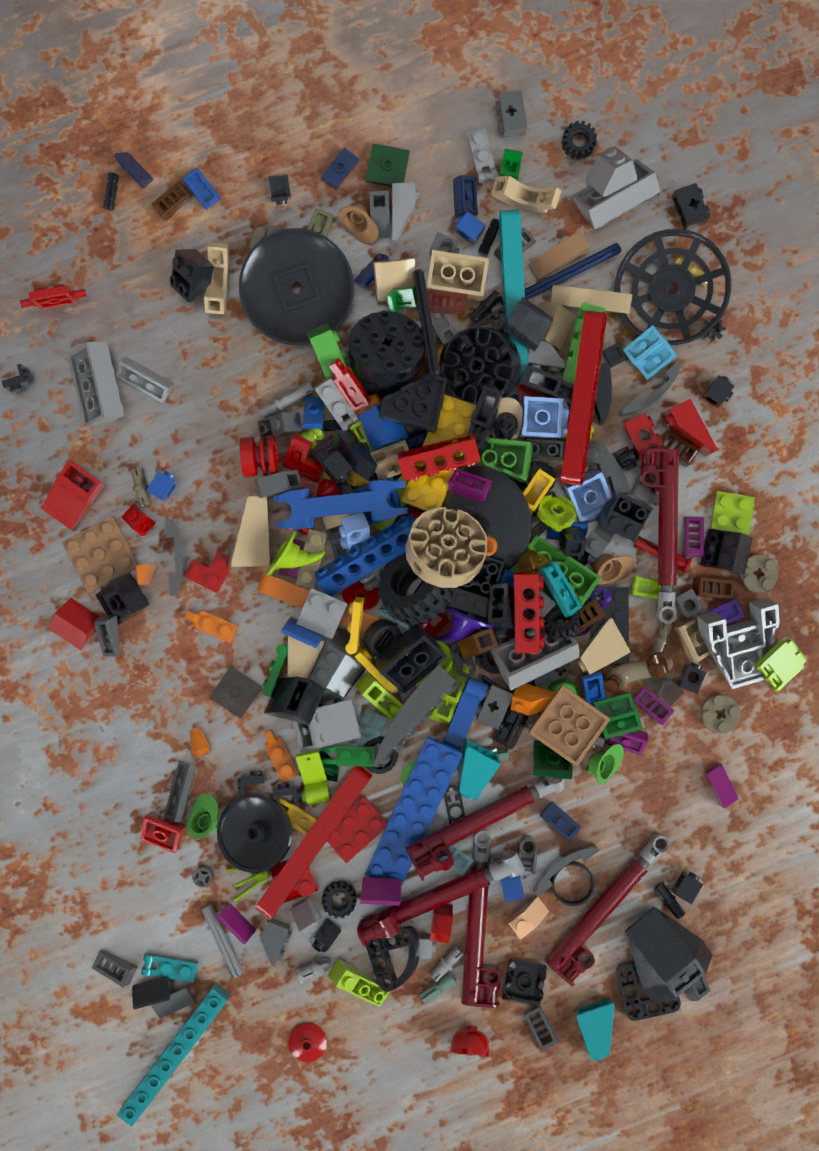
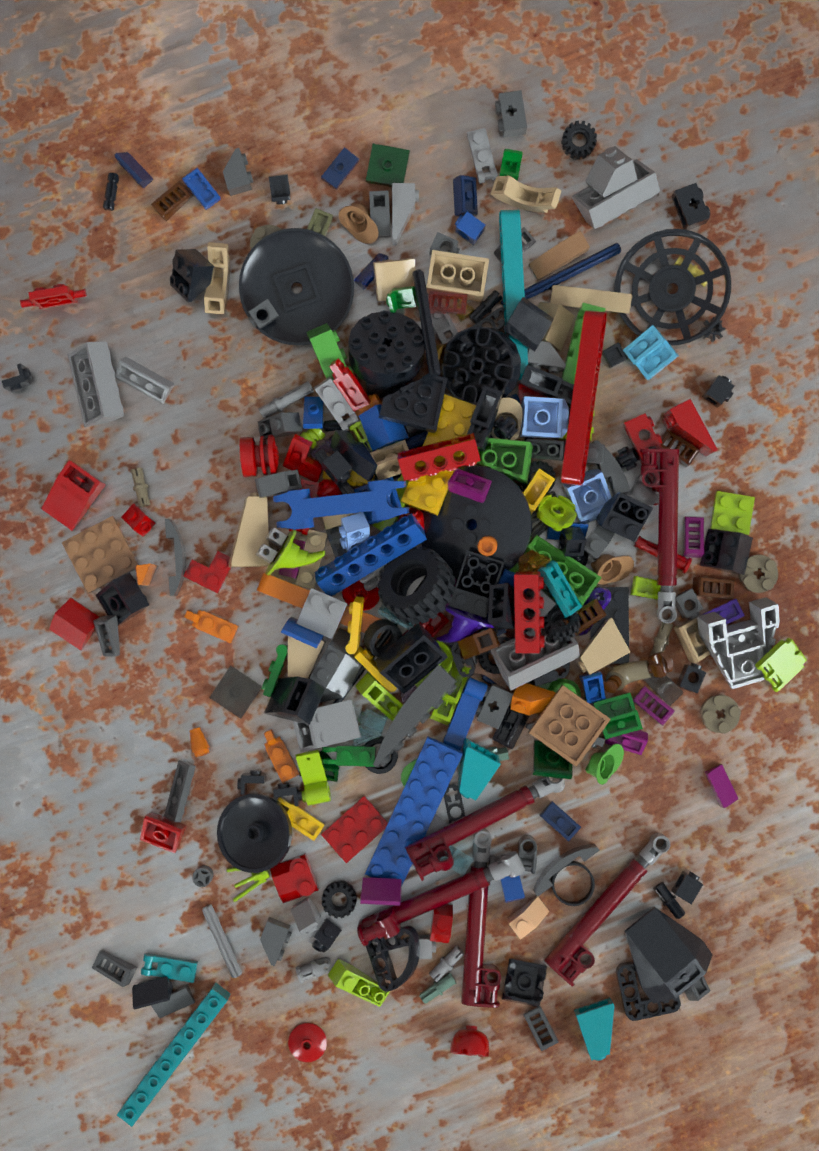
(162, 485): blue brick -> none
(202, 817): bright green piece -> none
(236, 175): none -> dark grey slope
(236, 923): magenta slope -> none
(267, 306): none -> dark grey brick
(279, 541): none -> flat silver piece
(313, 842): red beam -> none
(446, 547): tan brick -> none
(489, 237): black axle -> none
(603, 393): black slope -> none
(669, 376): dark grey slope -> none

